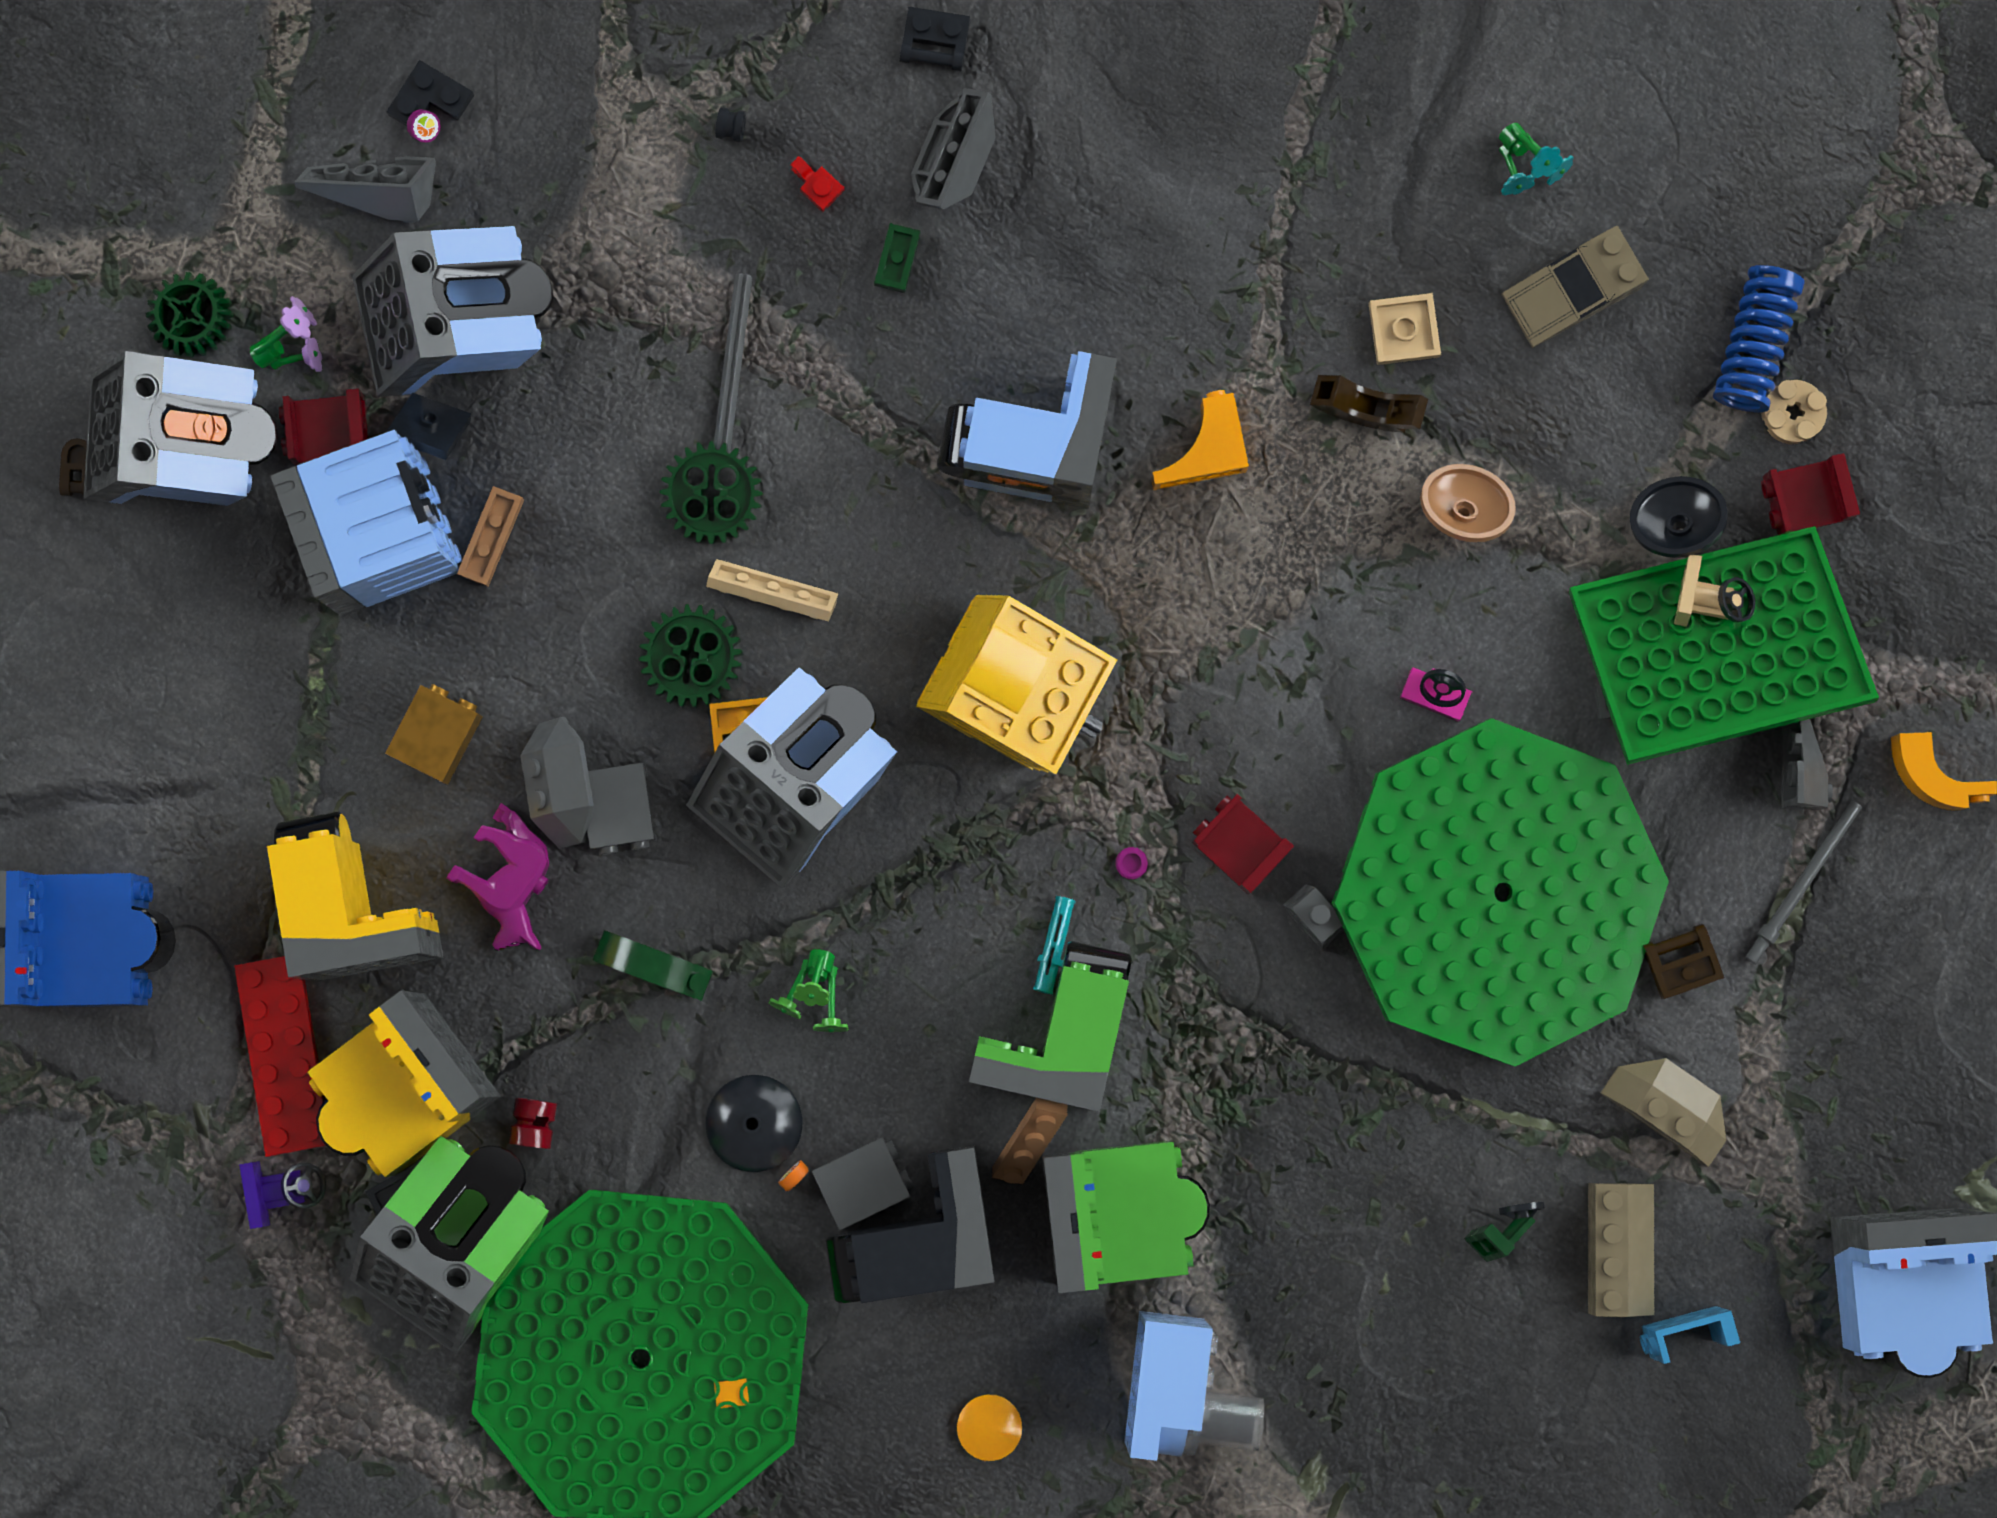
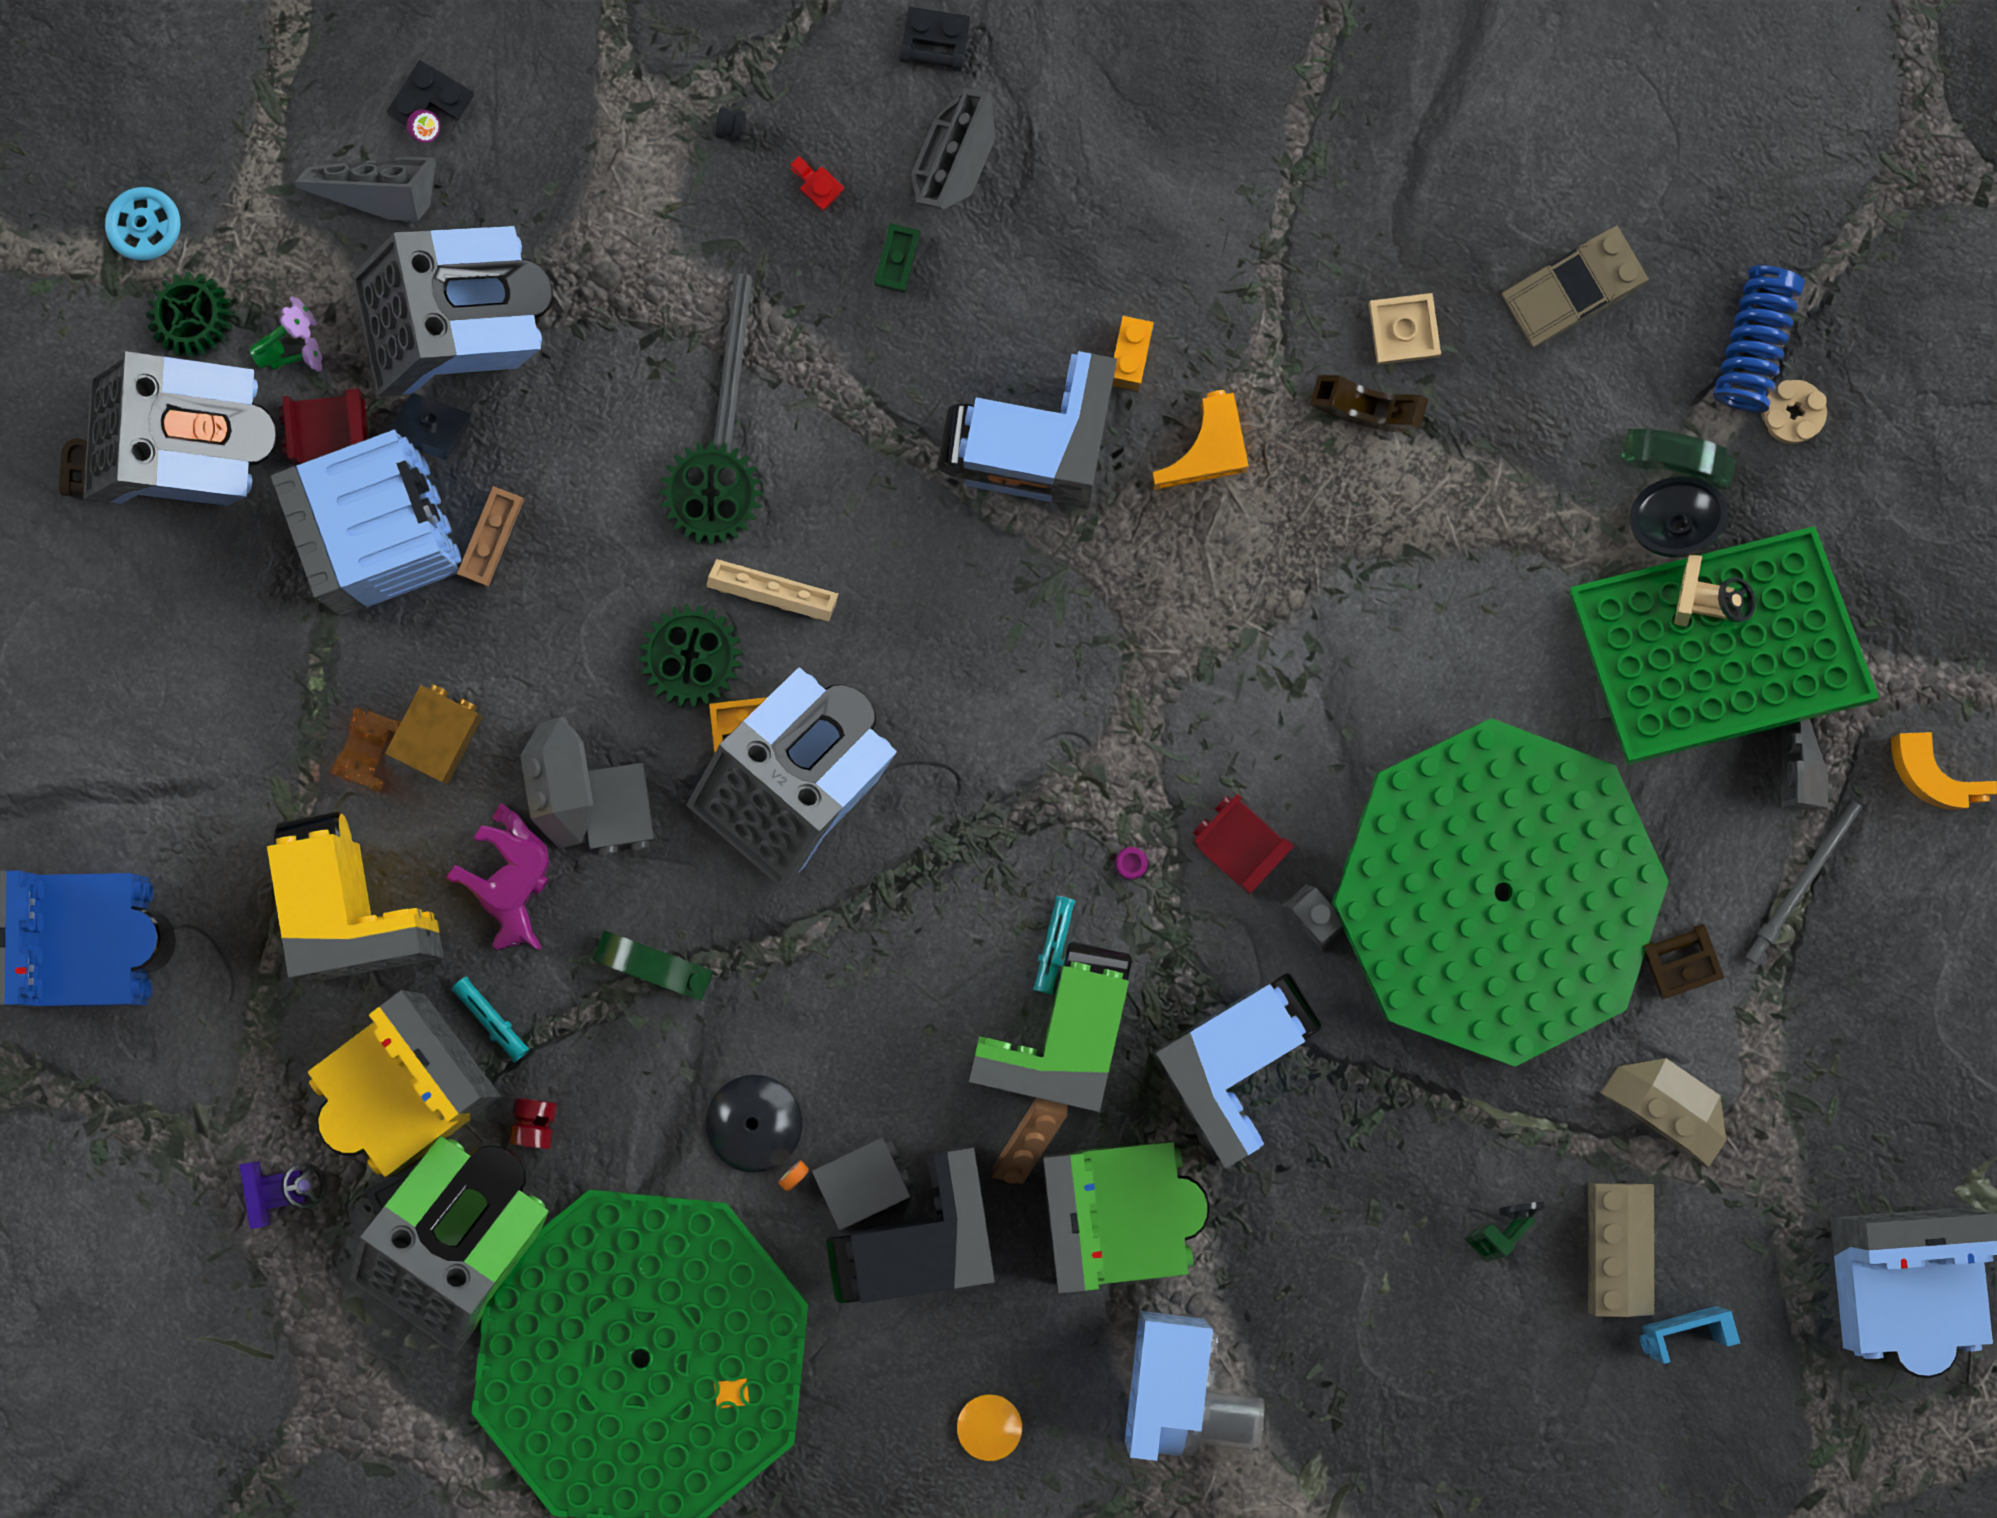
(155, 201): none -> medium azure plate
(280, 1054): red plate -> none
(364, 748): none -> clear orange piece
(490, 1019): none -> teal pin
(819, 968): plant -> none
(1017, 683): yellow piece -> none
(1131, 352): none -> light orange brick
(1227, 1050): none -> piece
(1437, 691): piece -> none
(1467, 503): medium nougat dish -> none
(1546, 160): plant -> none
(1679, 453): none -> clear green arch
(1810, 495): dark red panel -> none

